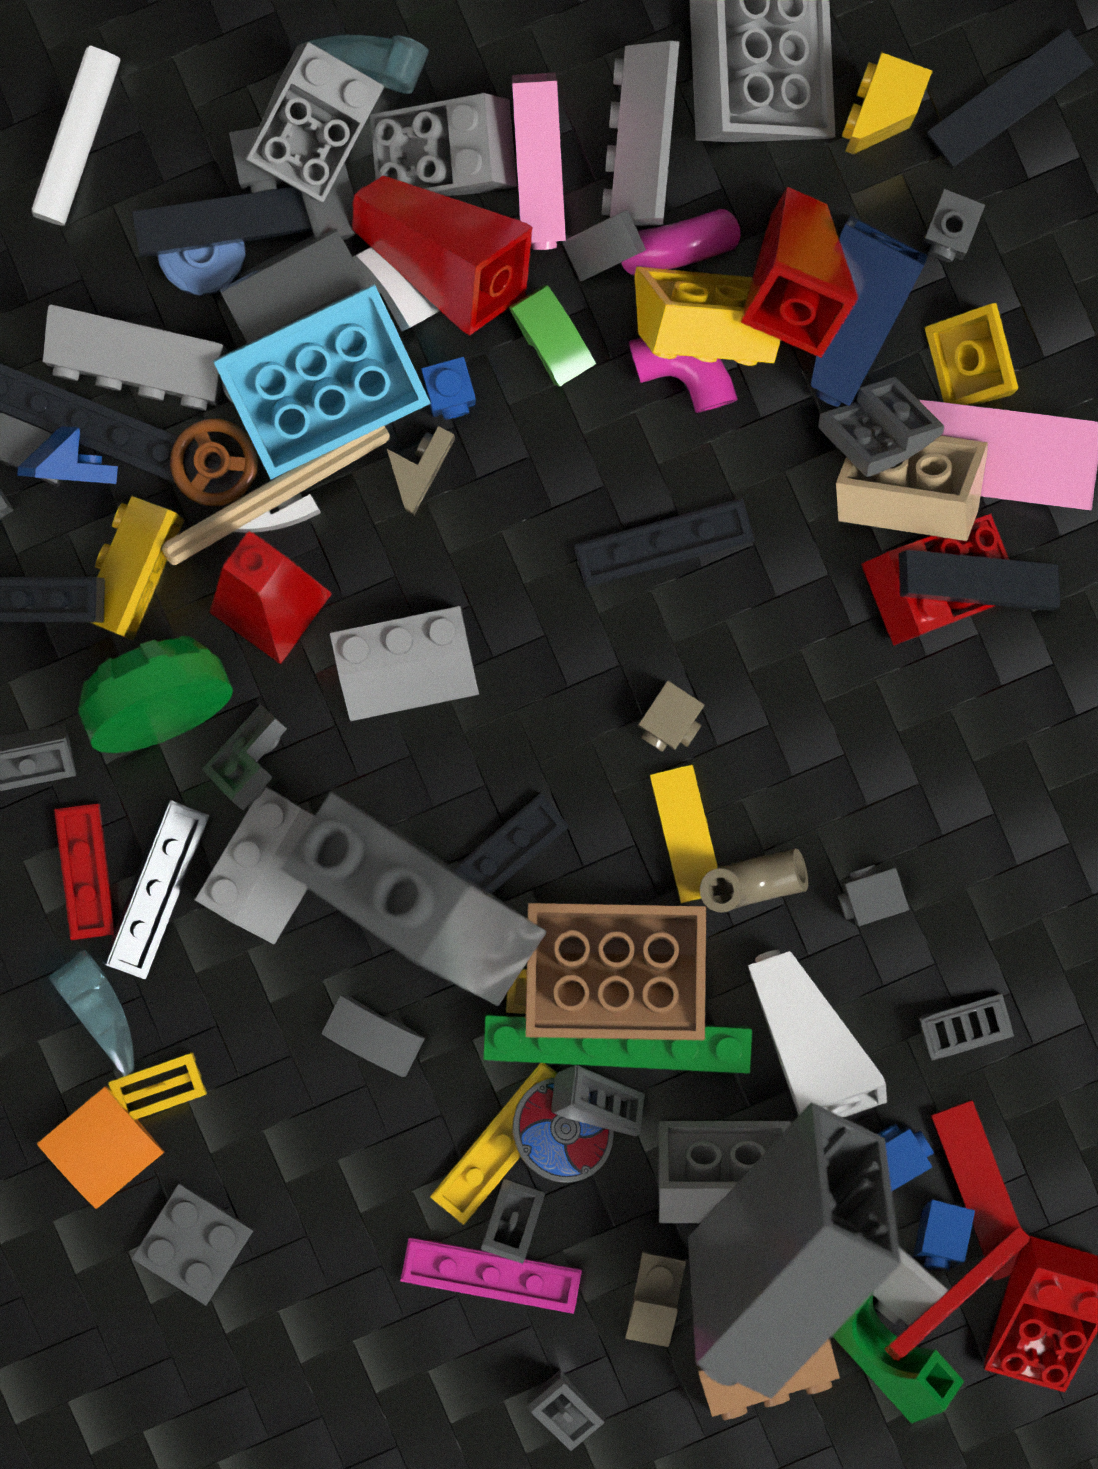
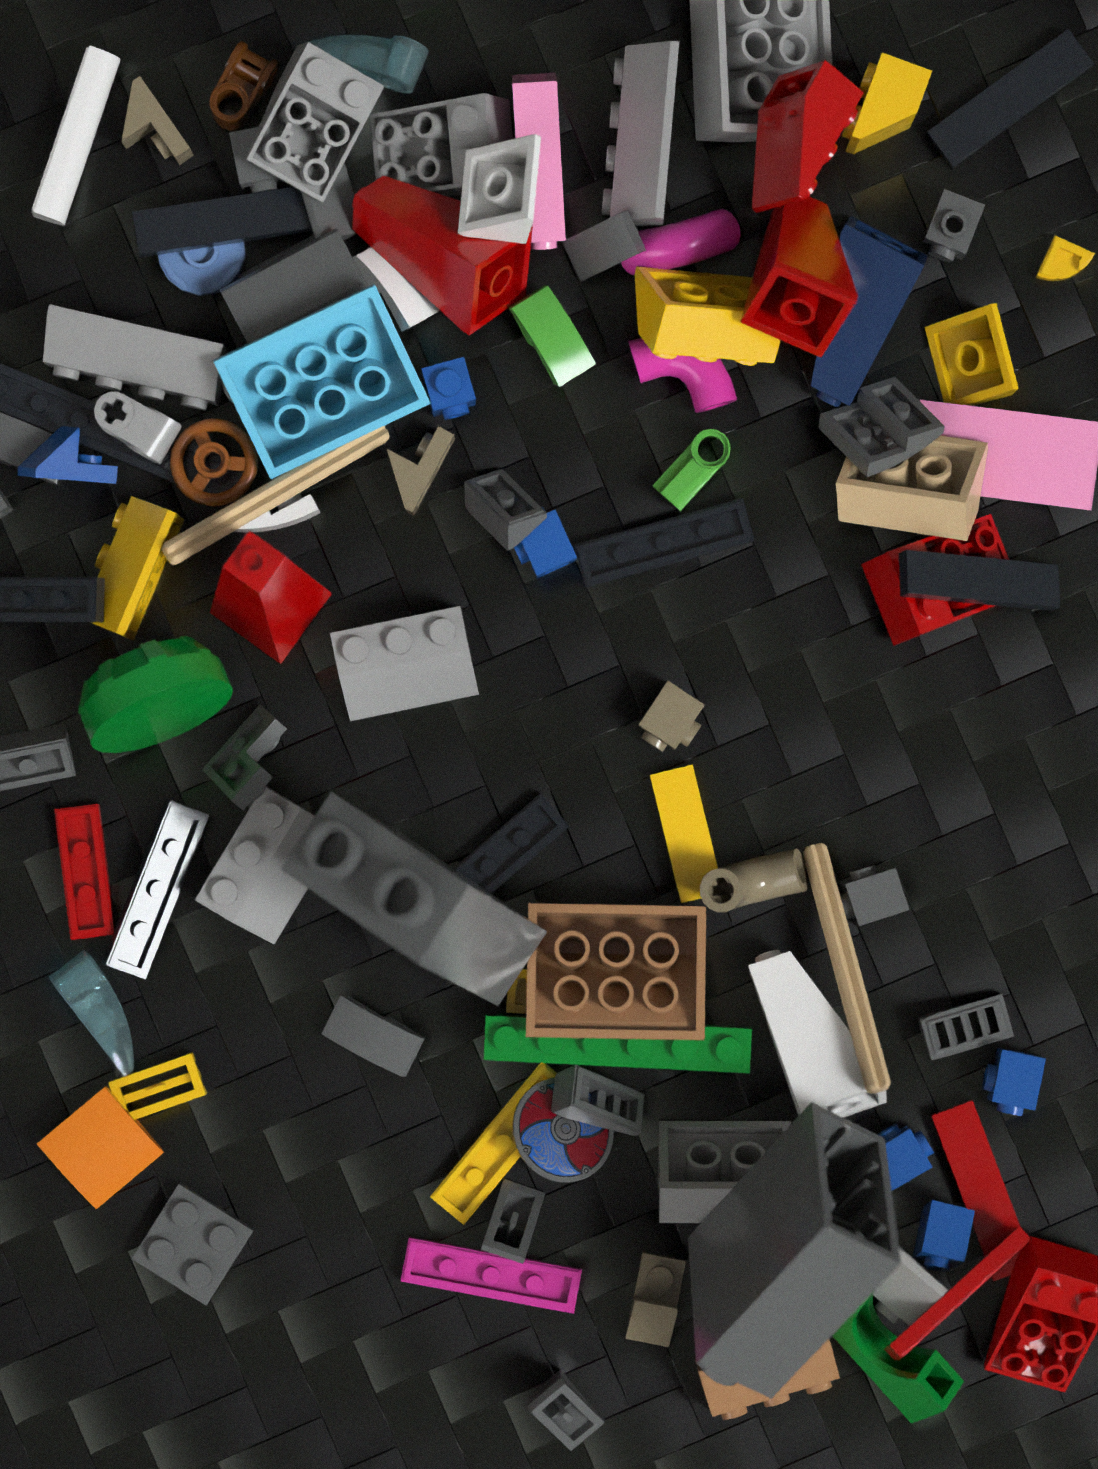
(142, 430): none -> light grey piece
(147, 115): none -> dark tan slope
(246, 79): none -> reddish brown piece
(500, 190): none -> white slope
(502, 507): none -> dark grey slope
(546, 547): none -> blue brick
(690, 471): none -> bright green piece
(800, 132): none -> red slope
(846, 968): none -> tan axle
(1014, 1080): none -> blue brick
(1063, 260): none -> yellow tile

